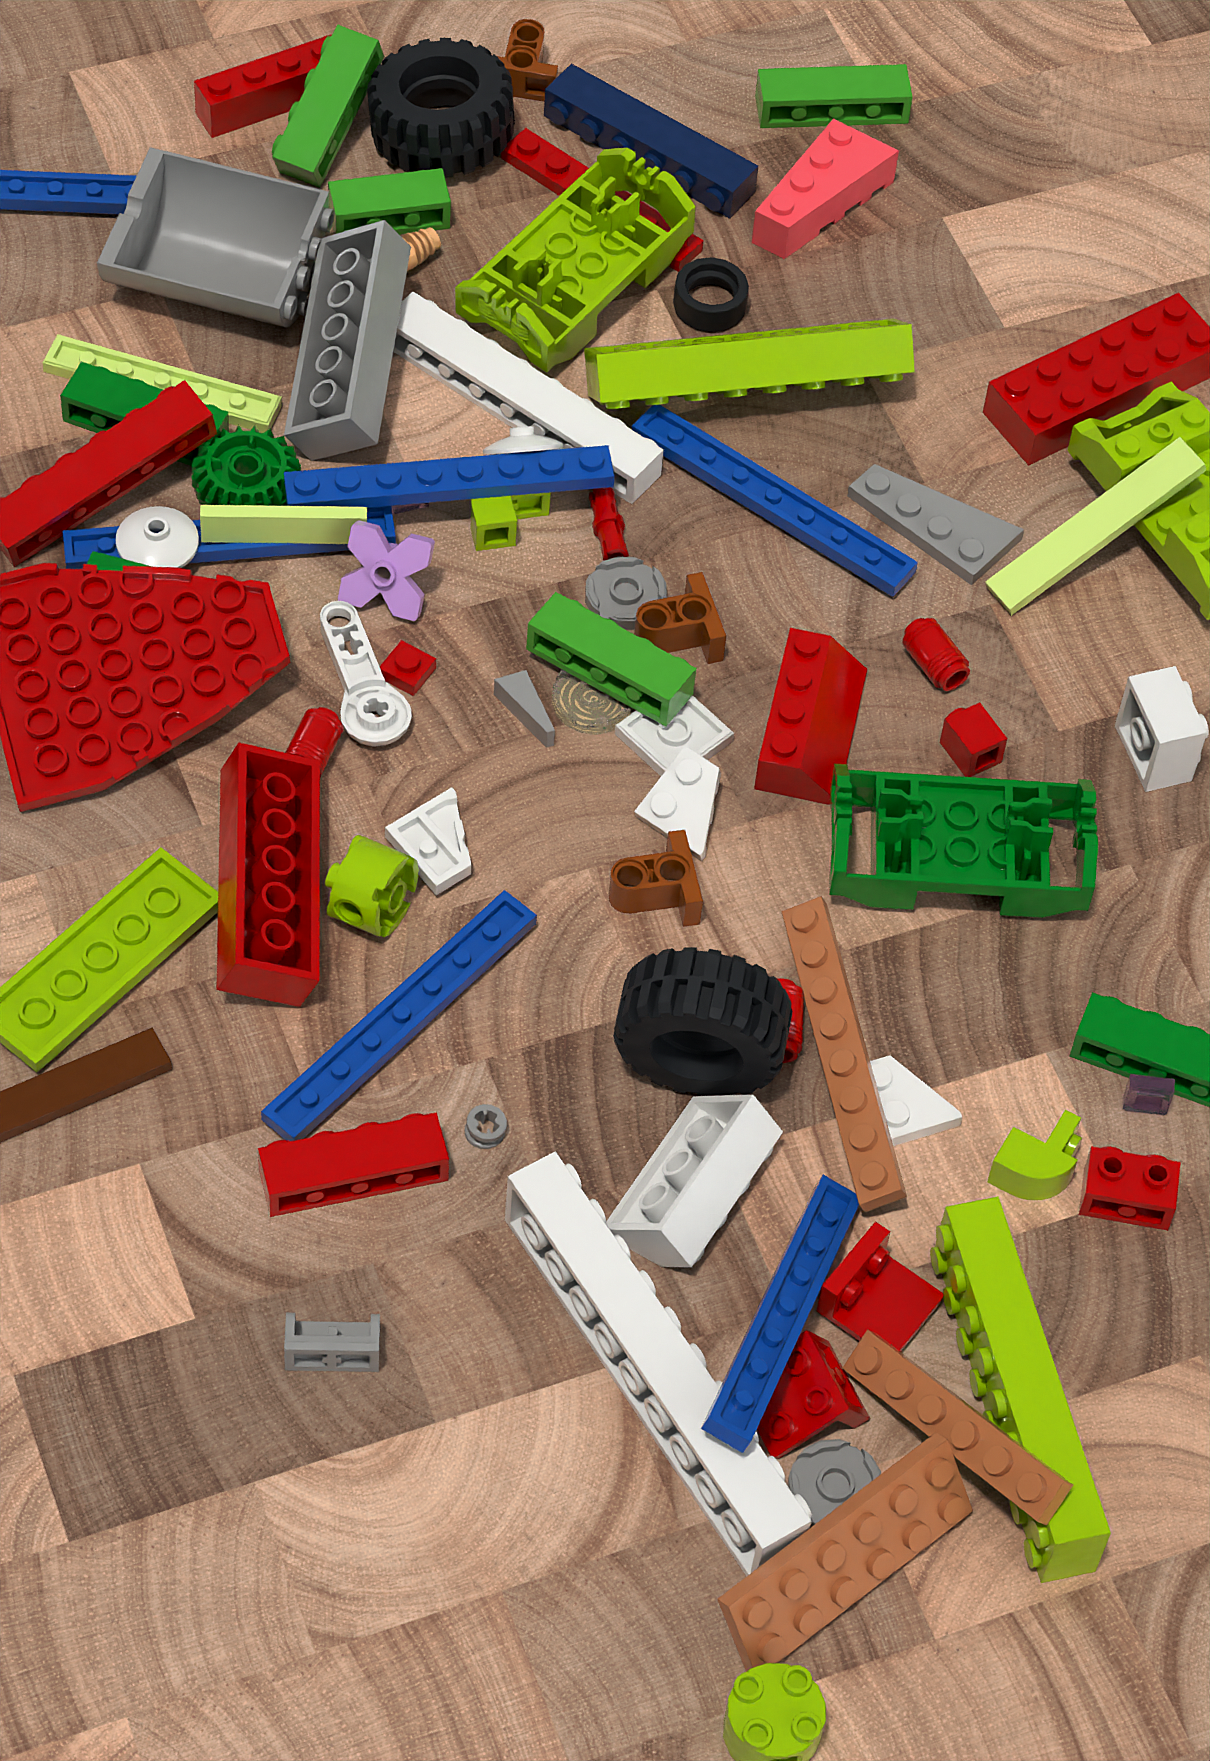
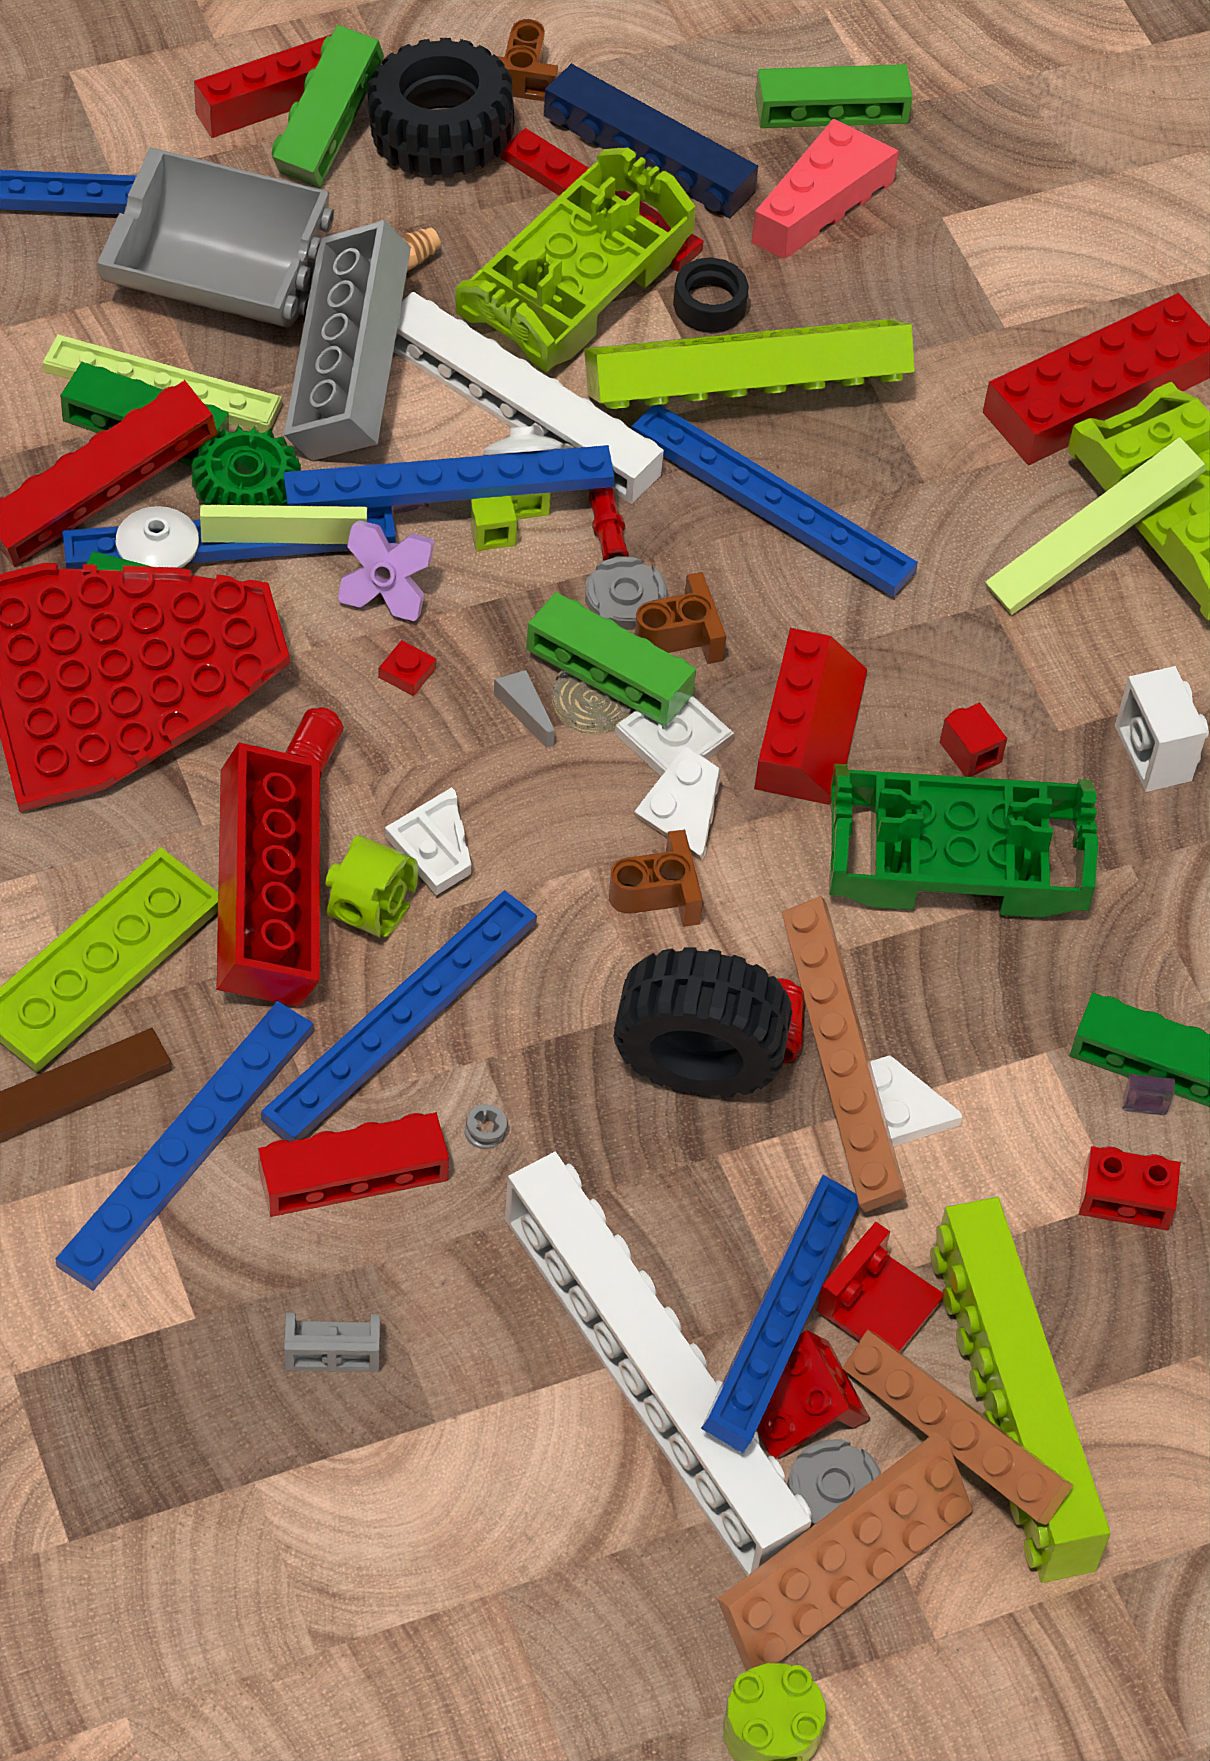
(184, 1146): none -> blue plate
(363, 682): white beam -> none
(401, 199): bright green brick -> none
(694, 1178): white slope -> none
(936, 653): red head -> none
(941, 526): light grey wing -> none
(1036, 1168): lime brick -> none

